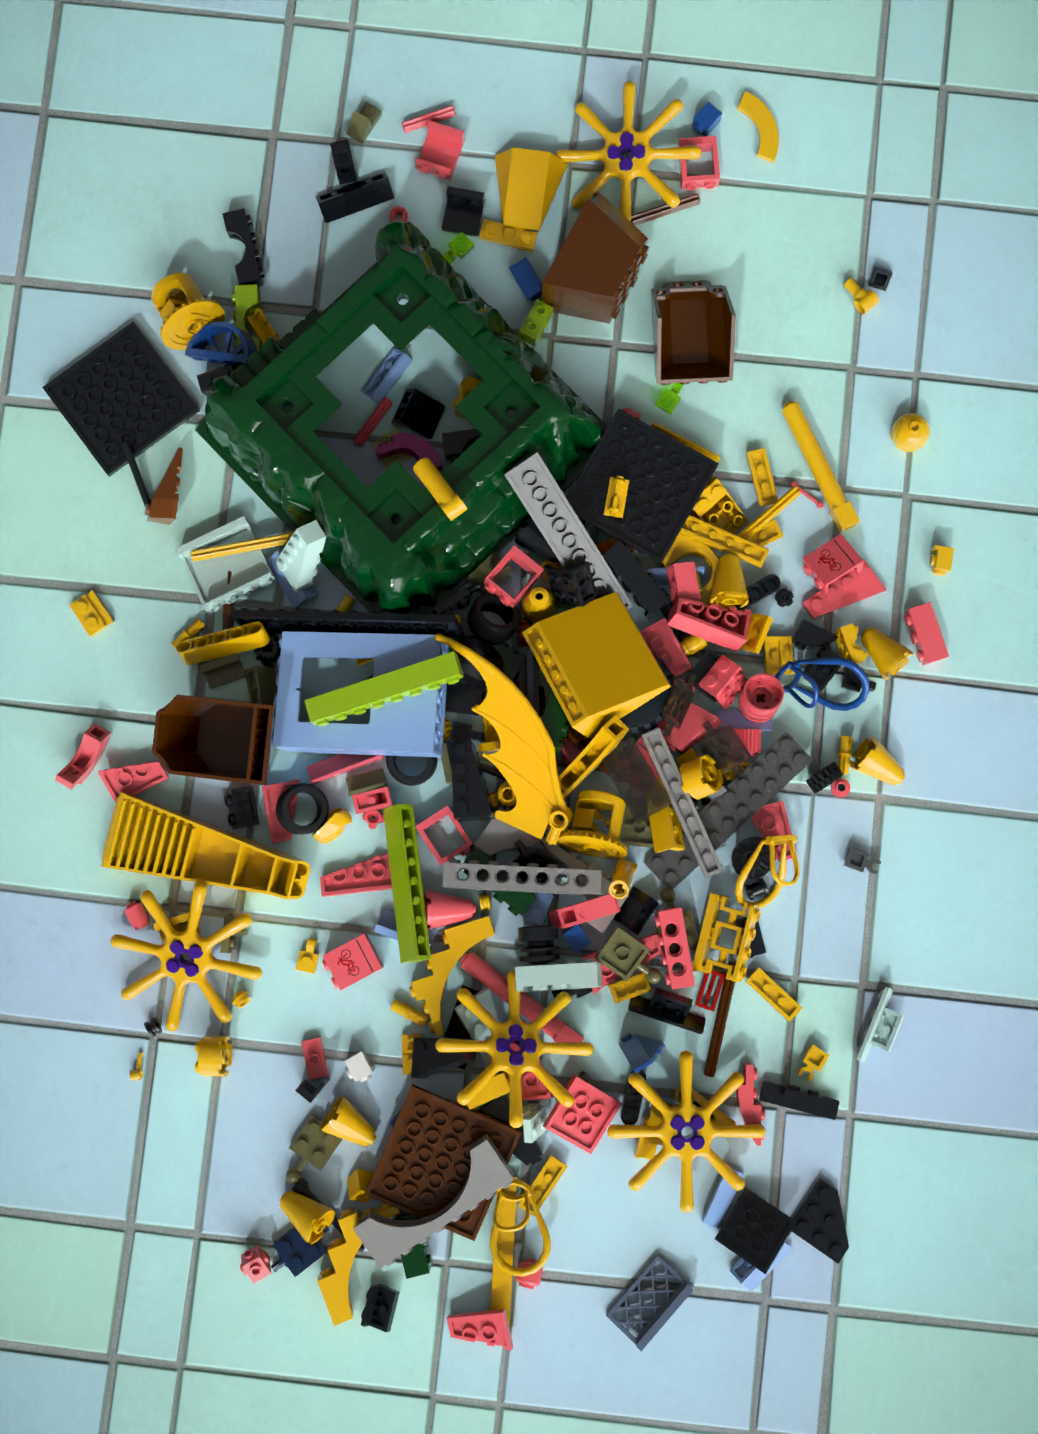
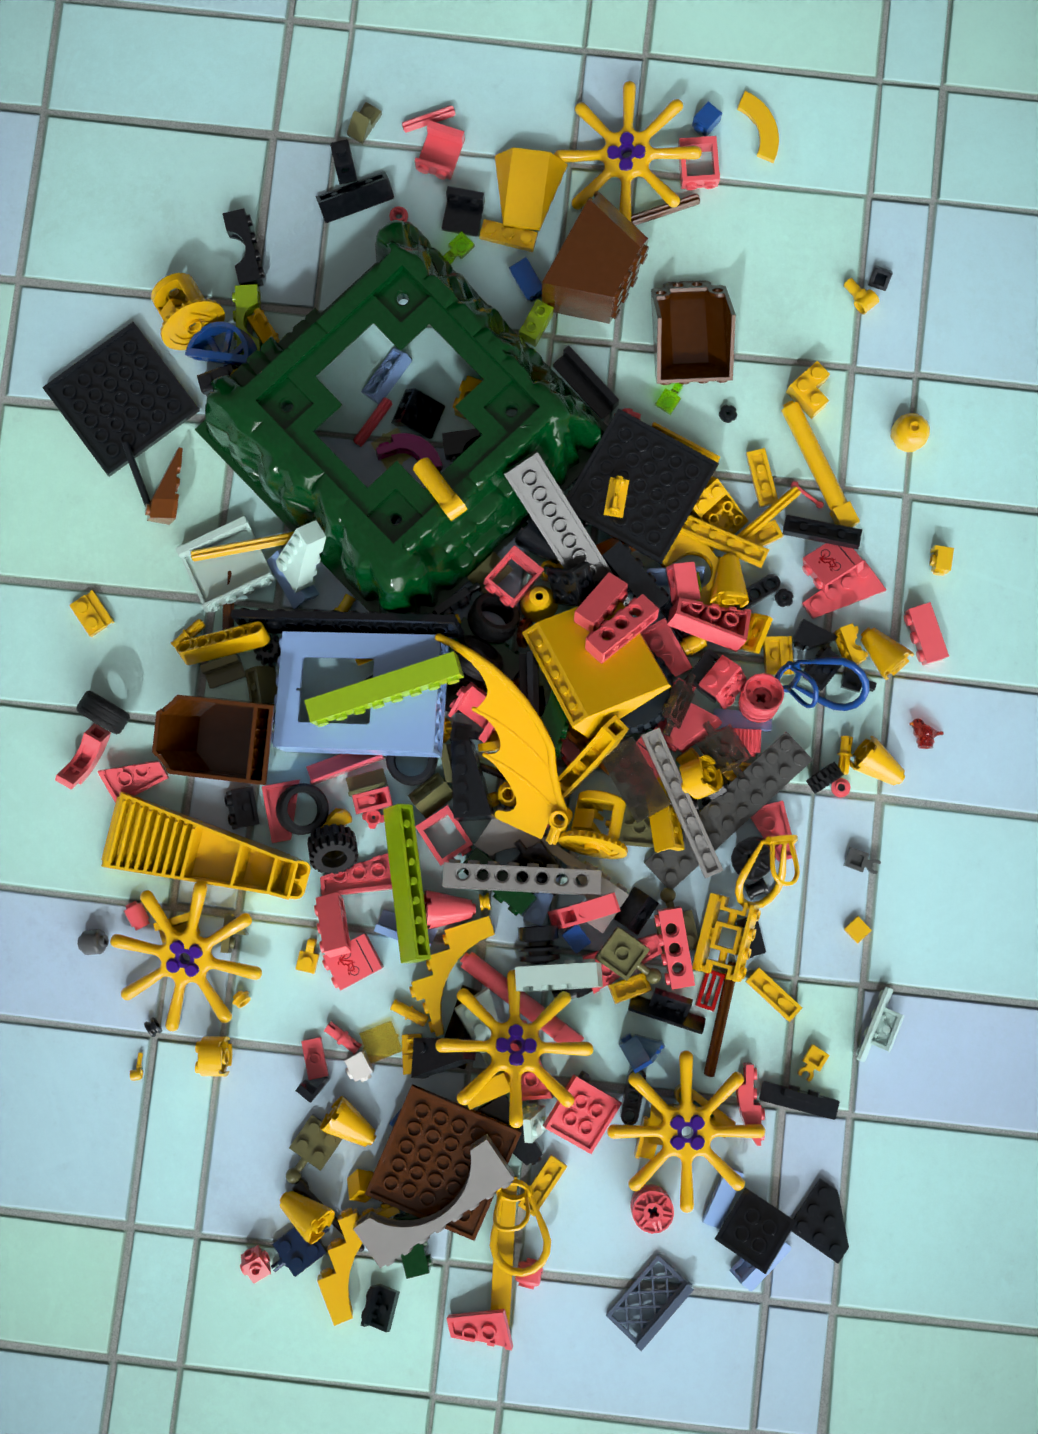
(93, 942): none -> dark grey head
(103, 712): none -> black tyre
(332, 849): none -> black tyre
(332, 925): none -> coral brick
(342, 1037): none -> coral pin
(380, 1041): none -> clear yellow piece
(431, 795): none -> olive panel
(467, 698): none -> coral panel
(586, 383): none -> black panel
(601, 602): none -> coral brick
(622, 878): yellow piece -> none
(632, 626): none -> coral brick
(650, 1197): none -> coral wheel
(728, 418): none -> black plate
(806, 389): none -> yellow brick
(822, 531): none -> black panel
(857, 929): none -> yellow tile
(924, 734): none -> clear red animal

